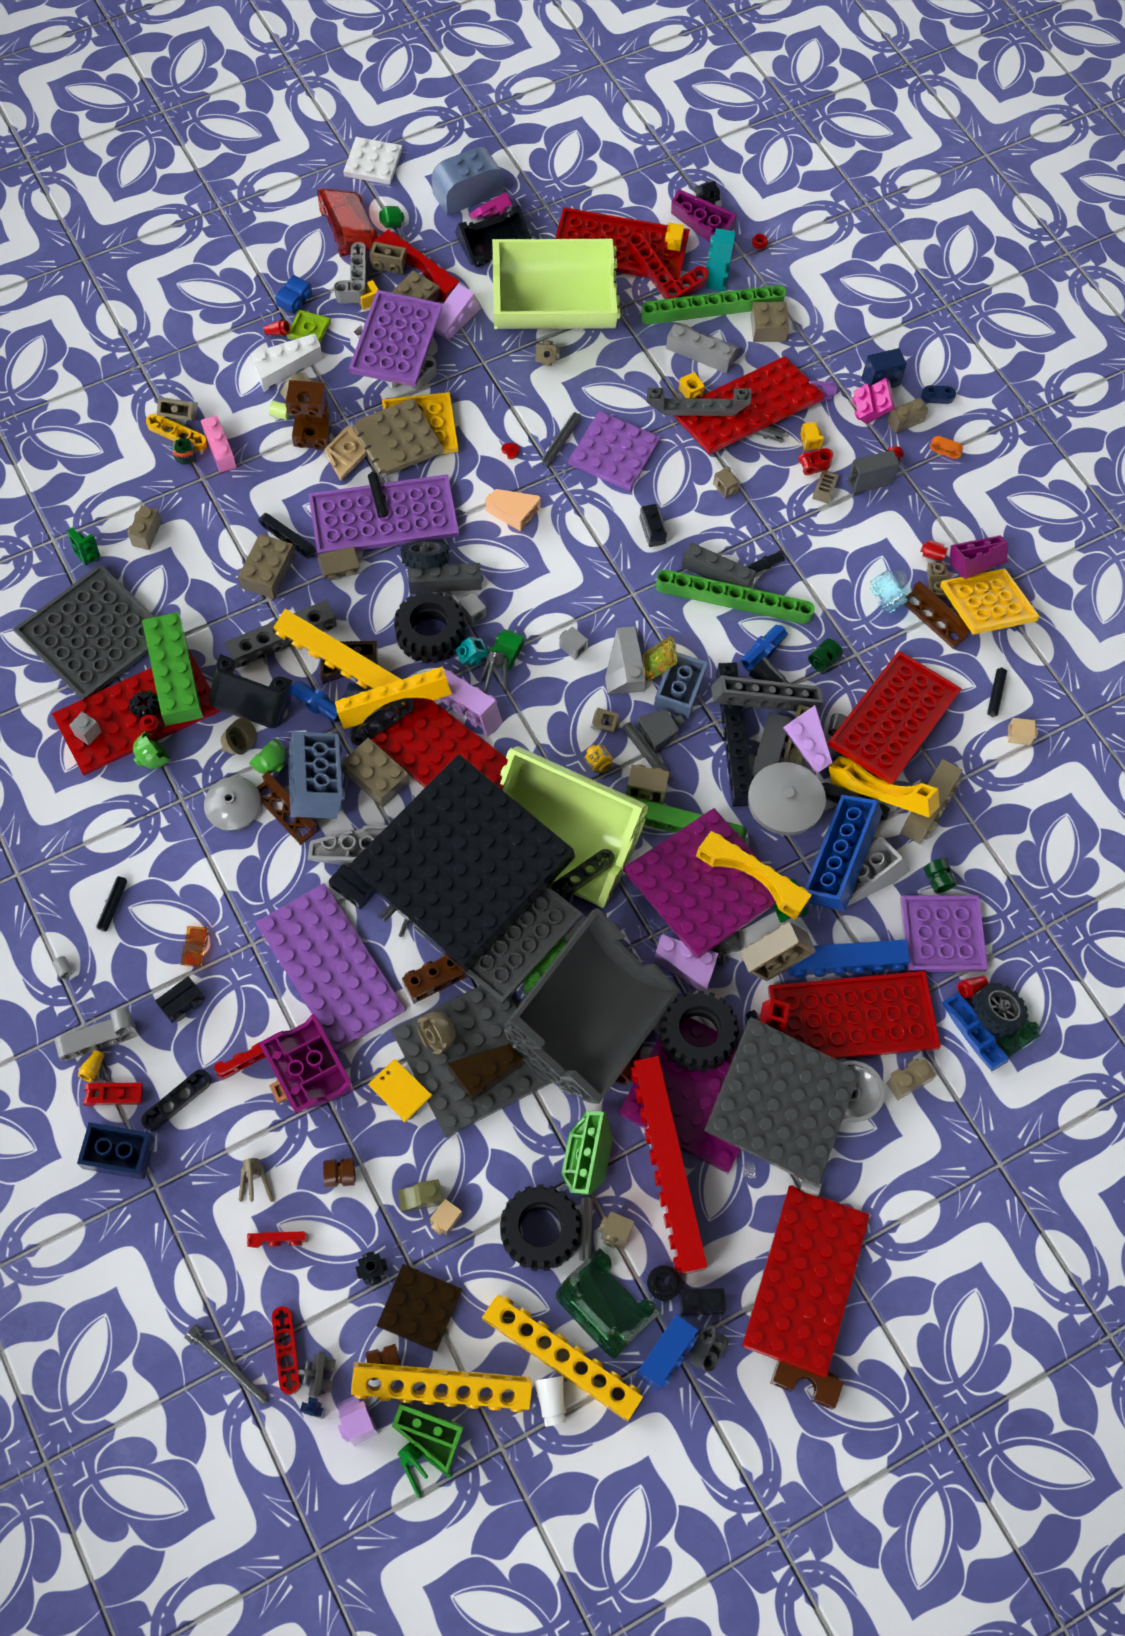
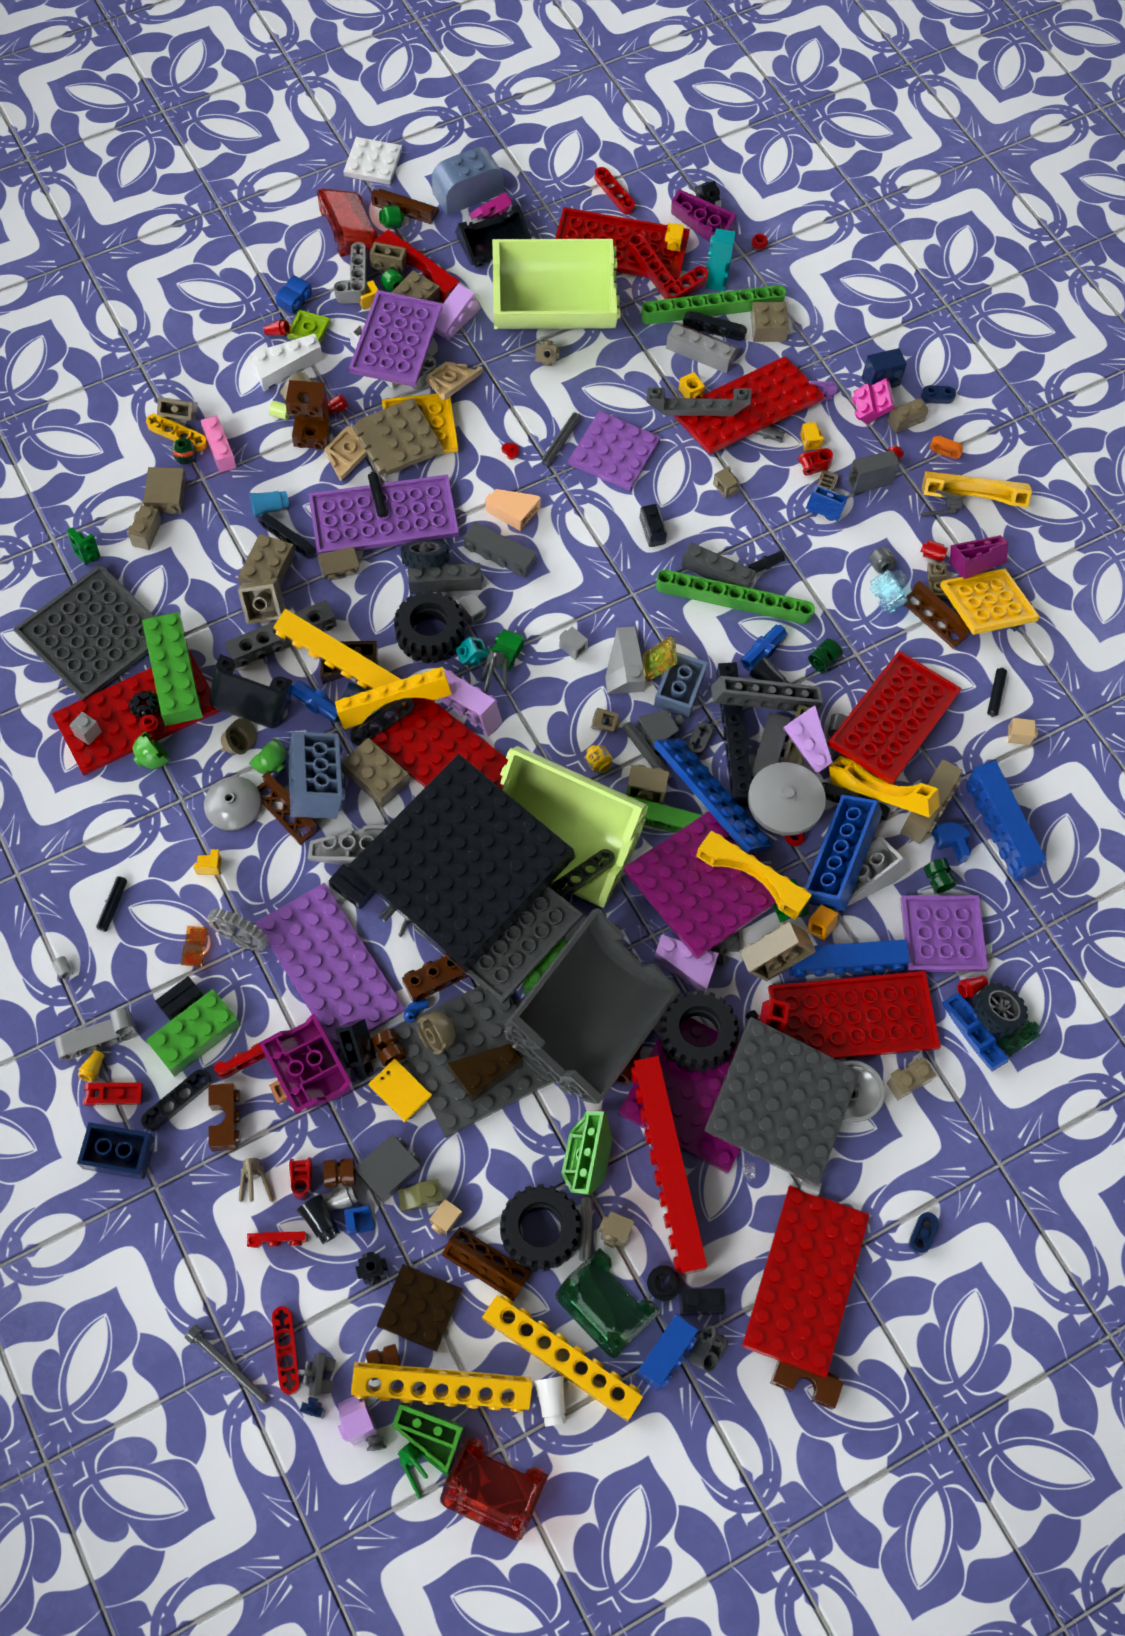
(165, 489): none -> dark tan brick
(193, 1032): none -> bright green brick
(209, 864): none -> yellow panel
(225, 1135): none -> reddish brown arch
(226, 925): none -> light grey gear
(261, 600): none -> dark tan brick
(268, 502): none -> dark azure plant
(301, 1173): none -> red piece
(319, 1219): none -> black plant
(337, 404): none -> red cone
(343, 1199): none -> light grey cone
(357, 1047): none -> black brick
(359, 1220): none -> blue panel
(376, 1443): none -> dark grey bush
(387, 1044): none -> reddish brown wheel
(388, 1168): none -> dark grey brick
(391, 279): none -> green head
(410, 207): none -> reddish brown fence
(413, 1009): none -> blue arm
(451, 378): none -> tan wing
(484, 1265): none -> reddish brown fence
(492, 1491): none -> clear red windscreen
(500, 549): none -> dark grey brick
(612, 191): none -> red beam
(697, 738): none -> dark grey beam
(713, 795): none -> blue plate
(738, 330): none -> black beam
(795, 843): none -> red plate
(822, 922): none -> light orange brick
(826, 503): none -> blue brick
(882, 560): none -> dark grey head
(923, 1234): none -> dark blue plate
(953, 836): none -> blue brick
(954, 503): none -> dark grey plant
(1003, 491): none -> yellow arch
(1005, 821): none -> blue brick

